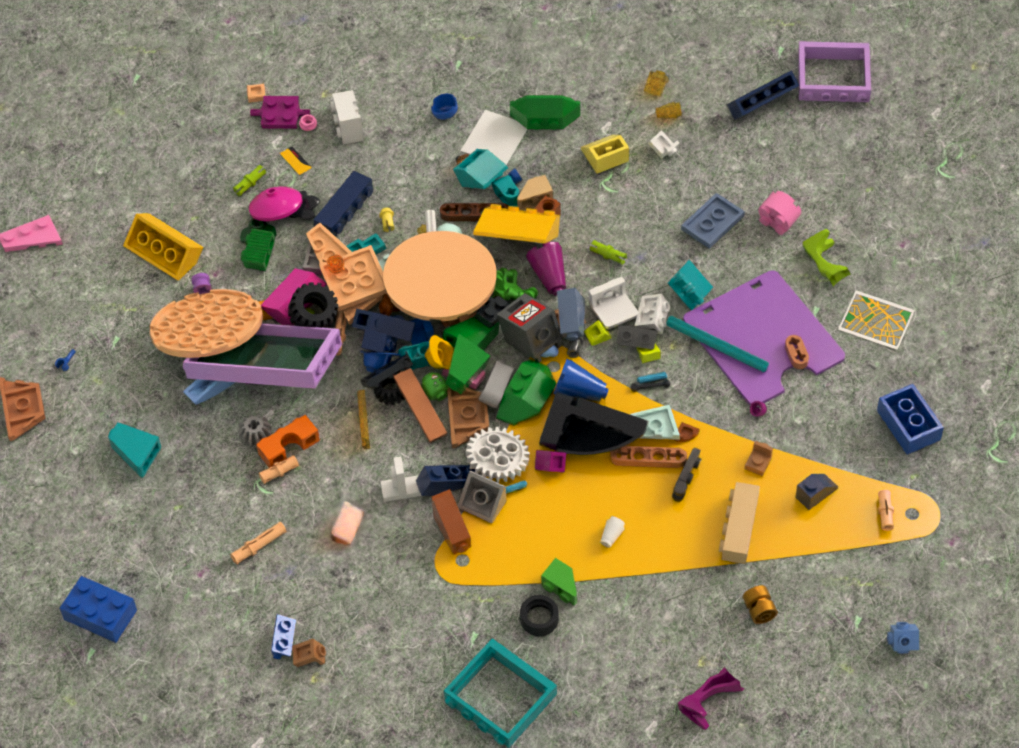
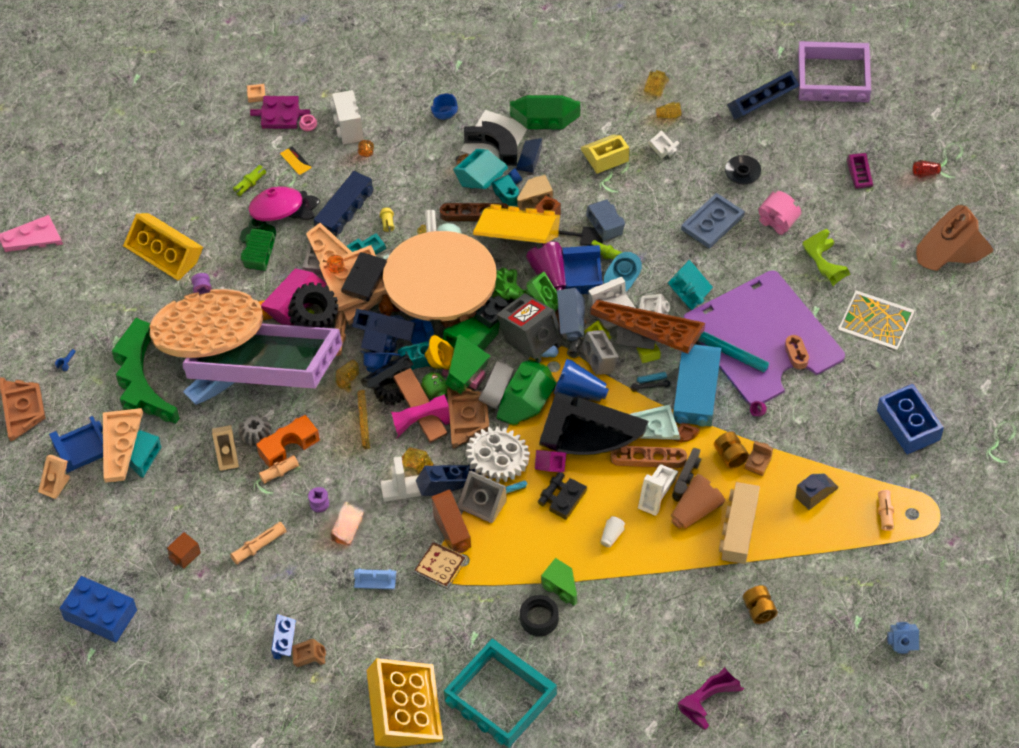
(53, 476): none -> light nougat slope
(80, 445): none -> blue panel
(119, 437): none -> light nougat wing
(130, 355): none -> green arch
(183, 550): none -> dark orange brick
(225, 447): none -> tan slope
(317, 504): none -> medium lavender wheel
(346, 374): none -> clear yellow bracket
(364, 276): none -> black piece
(365, 148): none -> clear orange bush
(375, 579): none -> light blue hinge
(403, 703): none -> yellow slope
(416, 459): none -> clear yellow bracket
(436, 407): none -> dark pink animal
(439, 564): none -> piece
(496, 136): none -> black arch
(529, 155): none -> dark blue slope
(543, 290): none -> bright green plate
(567, 499): none -> black plate
(582, 268): none -> blue panel
(587, 236): none -> black piece
(599, 352): none -> light grey brick
(605, 219): none -> sand blue brick
(624, 265): none -> medium azure piece
(655, 488): none -> white bracket
(663, 328): none -> dark orange wing
(696, 502): none -> nougat cone
(697, 385): none -> dark azure slope
(731, 450): none -> pearl gold wheel
(743, 169): none -> black dish
(859, 158): none -> magenta slope
(926, 168): none -> clear red cone
(953, 240): none -> nougat piece

